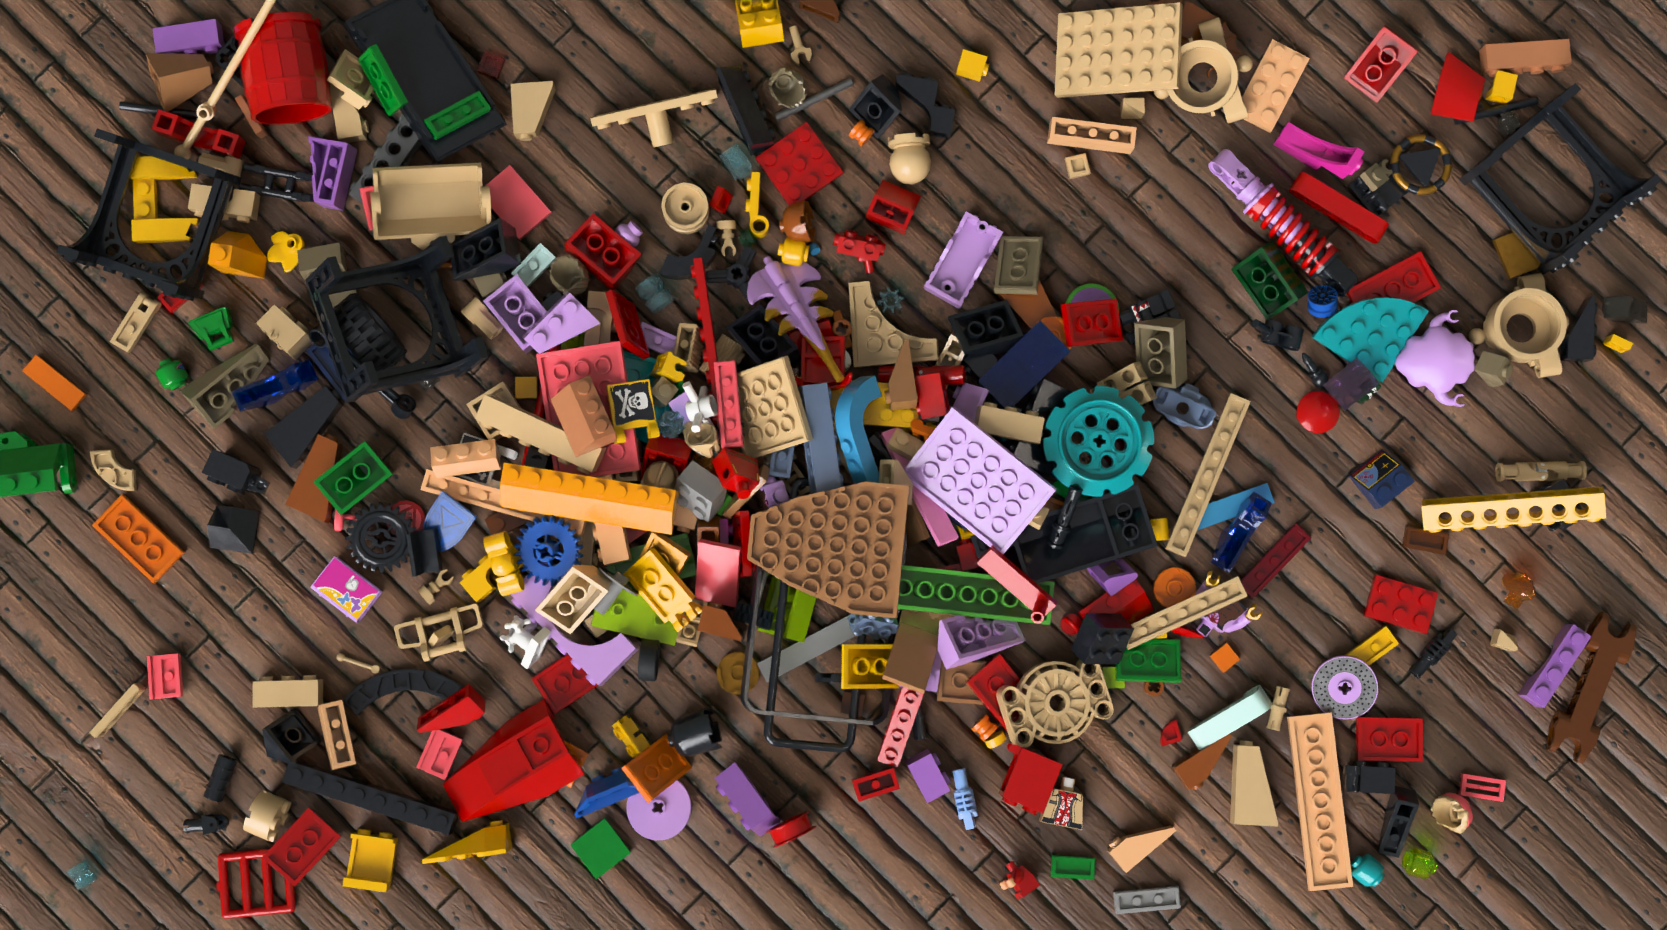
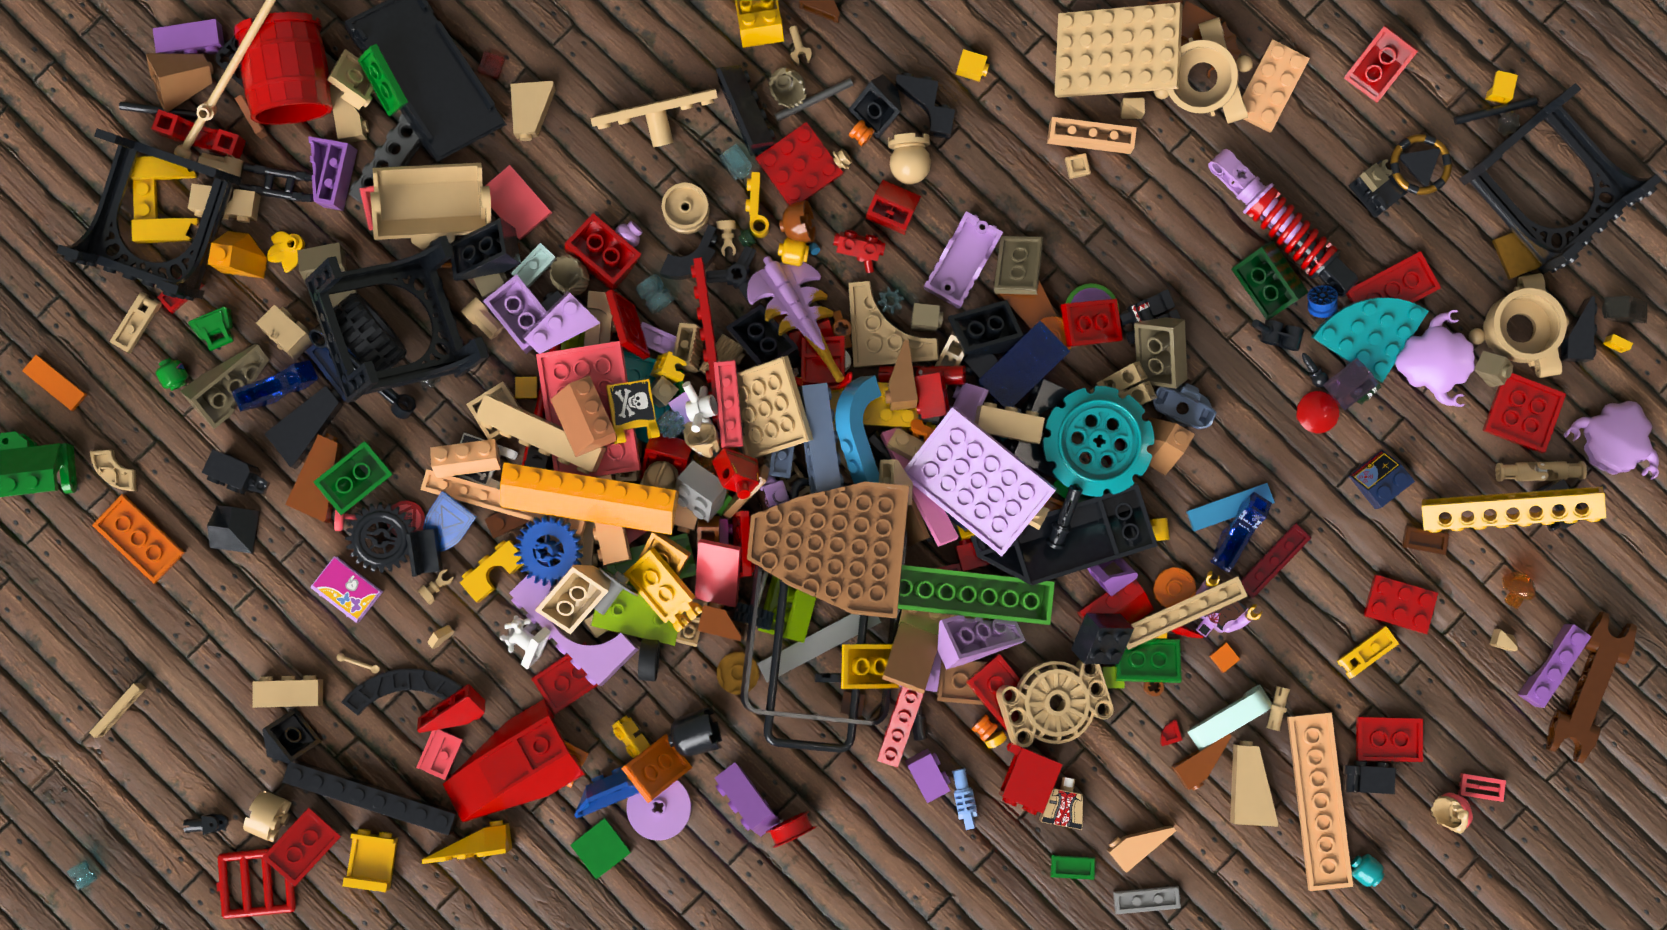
(165, 676): coral plate -> none
(220, 778): black axle -> none
(336, 735): light nougat brick -> none
(420, 623): tan bar -> none
(457, 115): green plate -> none
(504, 563): yellow piece -> none
(720, 200): red tile -> none
(842, 159): none -> tan plate
(872, 625): sand blue brick -> none
(875, 783): red brick -> none
(926, 318): none -> dark tan brick
(1017, 583): piece -> none
(1020, 880): red piece -> none
(1070, 624): red tile -> none
(1169, 444): none -> medium nougat slope
(1207, 475): tan plate -> none
(1318, 153): dark pink arch -> none
(1338, 207): red beam -> none
(1355, 700): flat silver piece -> none
(1397, 821): black slope -> none
(1419, 863): clear neon green head -> none
(1433, 652): black hinge -> none
(1458, 90): red slope -> none
(1524, 413): none -> red plate
(1525, 57): nougat brick -> none
(1618, 438): none -> lavender piece

